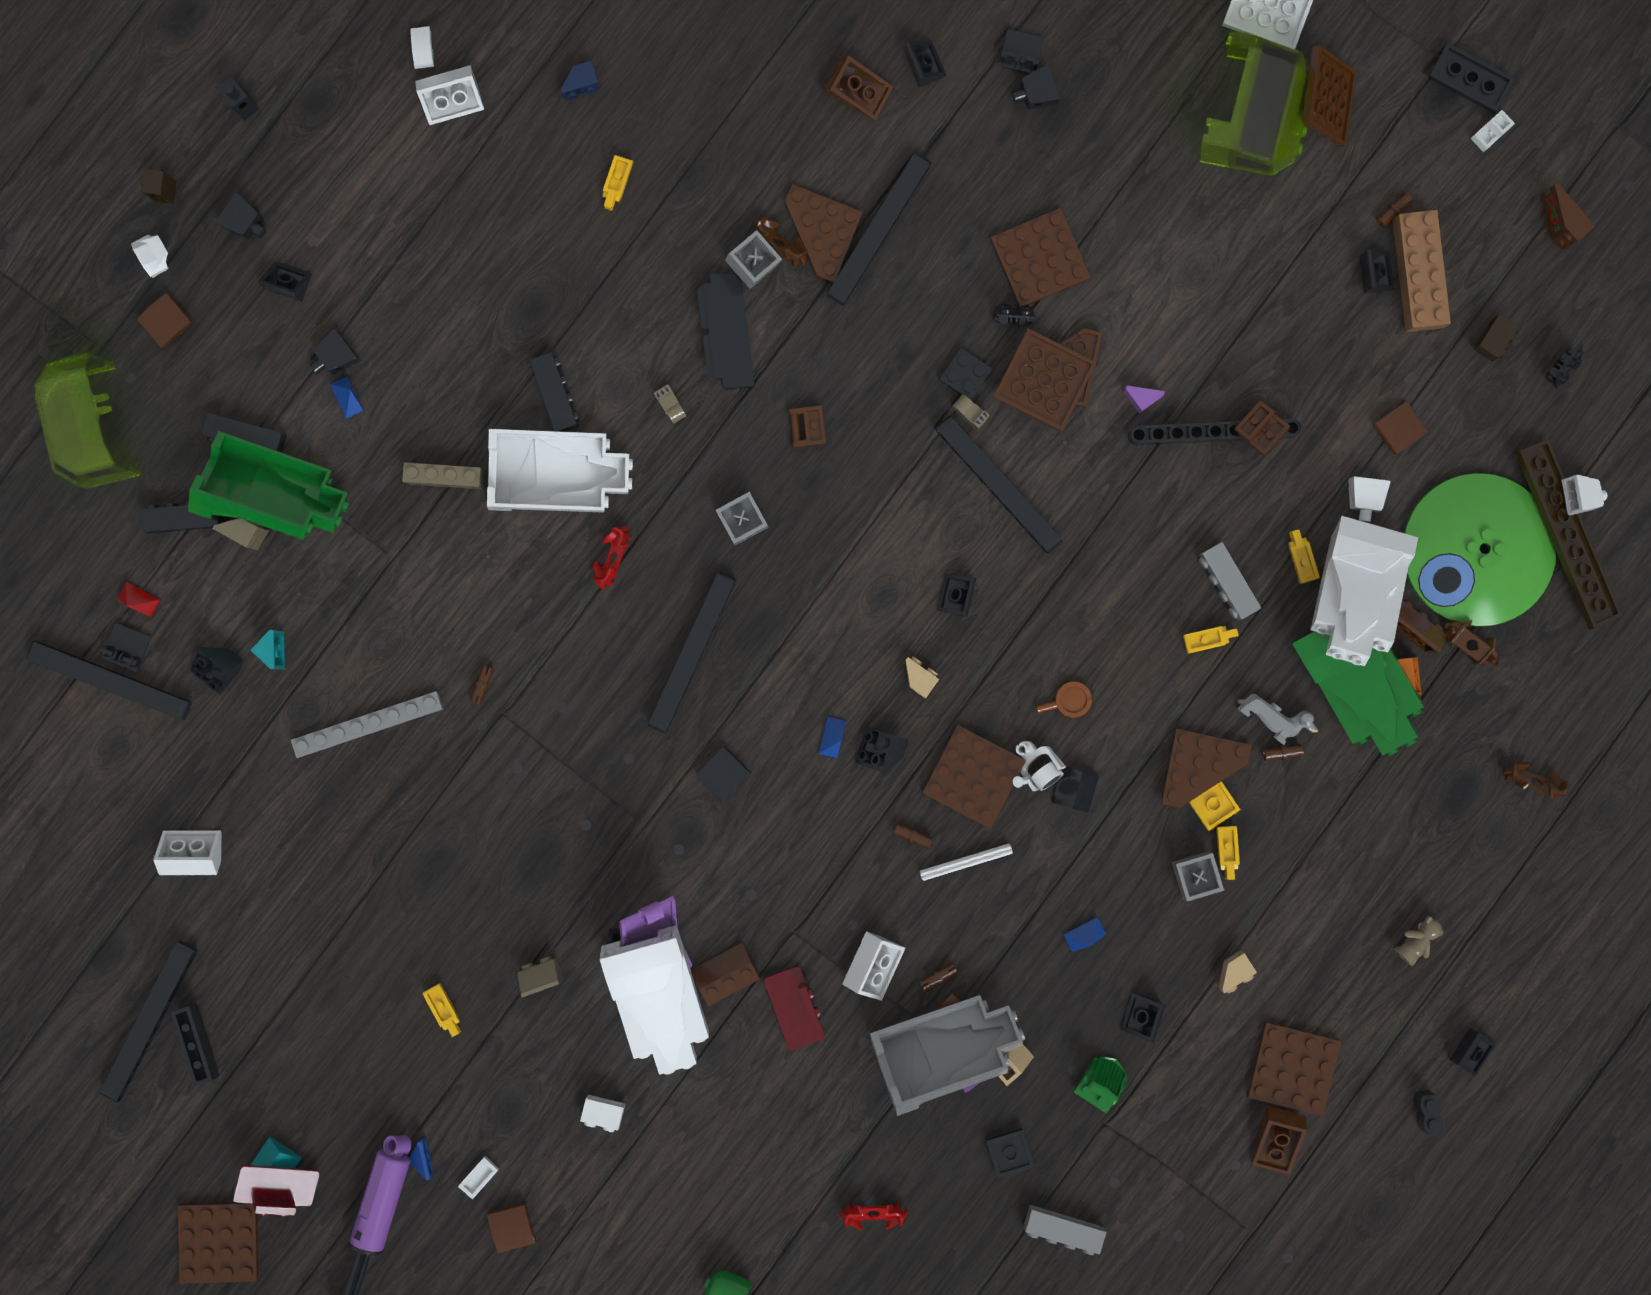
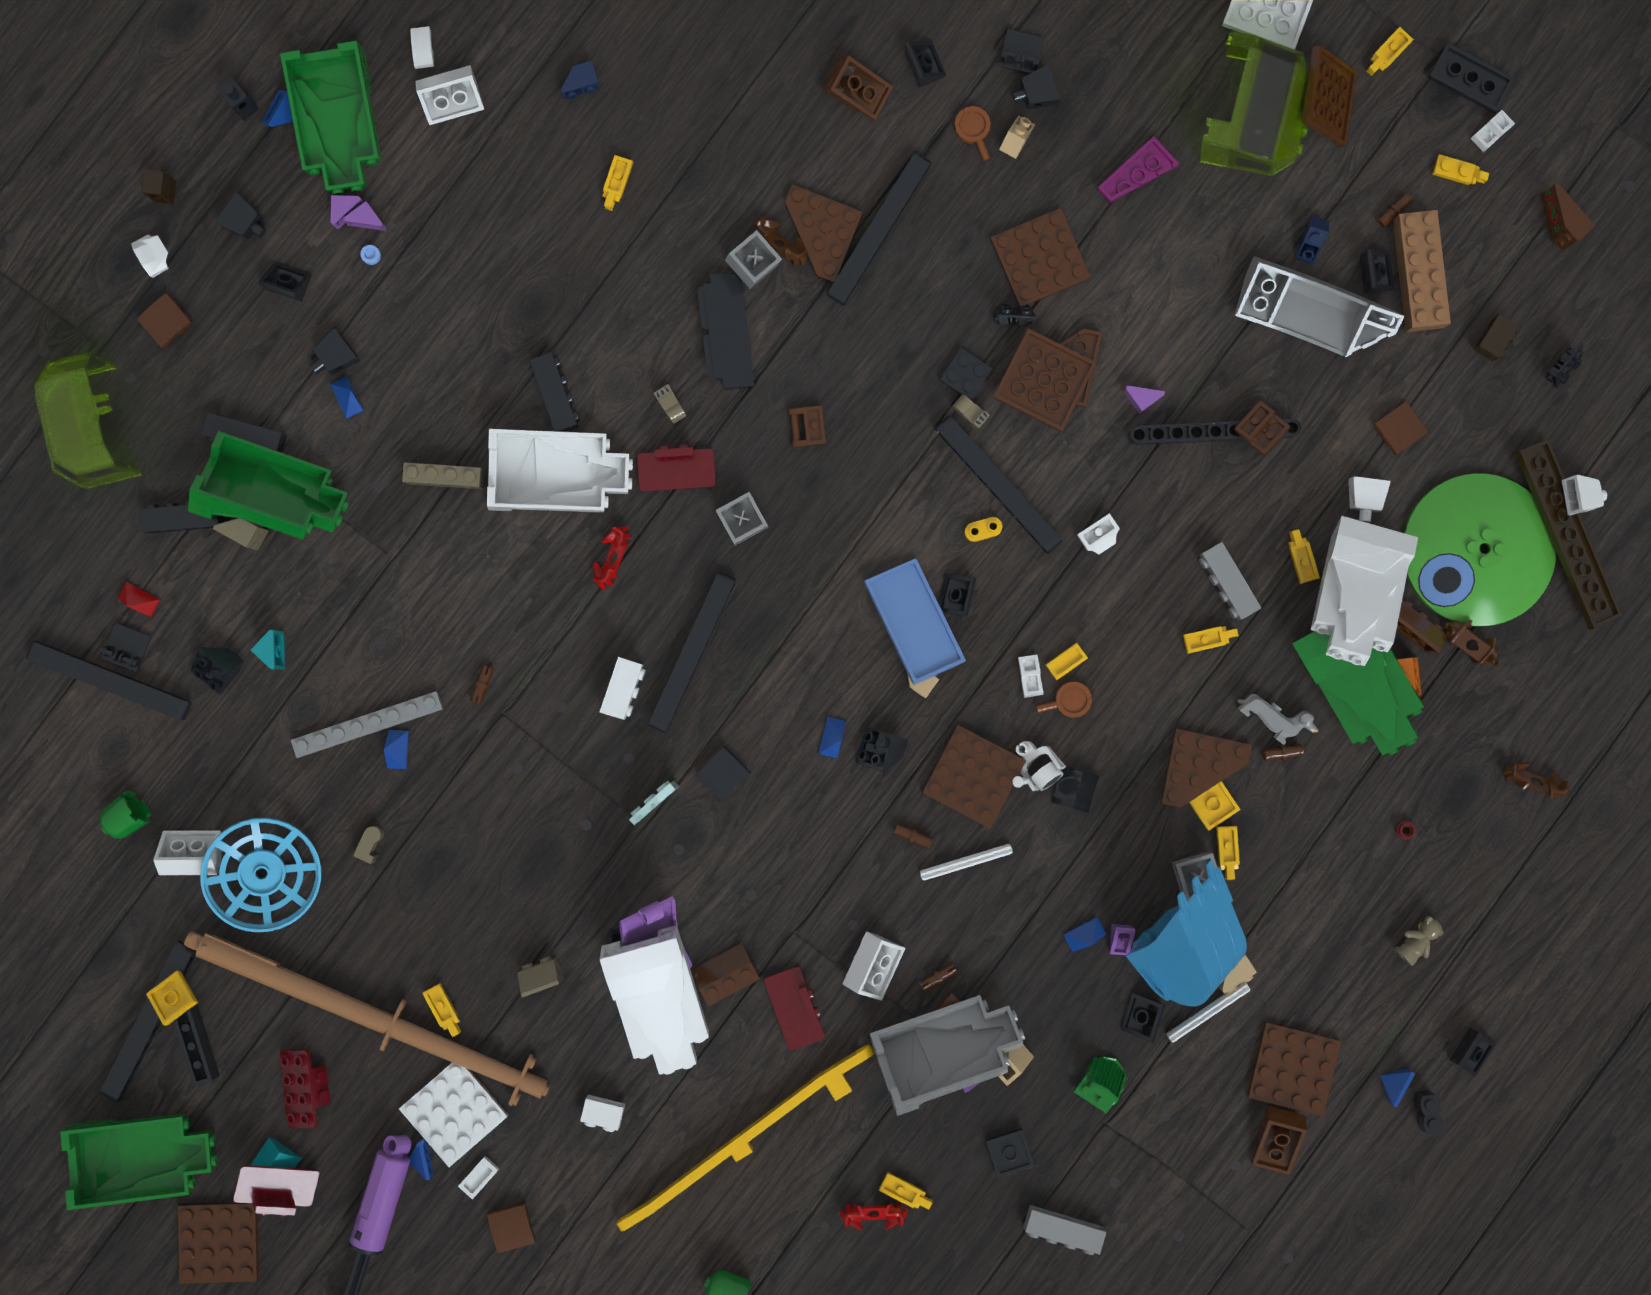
(124, 815): none -> green cylinder
(134, 1159): none -> green panel
(171, 998): none -> yellow tile
(260, 886): none -> medium azure dish
(270, 973): none -> medium nougat piece
(279, 111): none -> blue slope
(303, 1088): none -> dark red bracket
(333, 114): none -> green panel
(341, 207): none -> medium lavender slope
(364, 217): none -> medium lavender slope
(368, 843): none -> dark tan leg
(370, 254): none -> light blue tile
(396, 749): none -> blue slope
(453, 1112): none -> white plate
(622, 688): none -> white slope
(653, 801): none -> light aqua plate
(676, 469): none -> dark red bracket
(740, 1144): none -> yellow piece
(904, 1191): none -> yellow hinge
(914, 621): none -> medium blue tile
(972, 127): none -> dark orange piece
(983, 528): none -> yellow plate
(1017, 136): none -> tan slope
(1030, 676): none -> white slope
(1066, 661): none -> yellow tile
(1100, 535): none -> white slope
(1121, 939): none -> medium lavender slope
(1144, 166): none -> magenta wing
(1192, 943): none -> dark azure piece
(1207, 1012): none -> white axle
(1312, 239): none -> dark blue slope
(1313, 309): none -> light grey slope
(1389, 50): none -> yellow hinge
(1396, 1084): none -> blue slope
(1411, 830): none -> dark red plate
(1459, 171): none -> yellow hinge

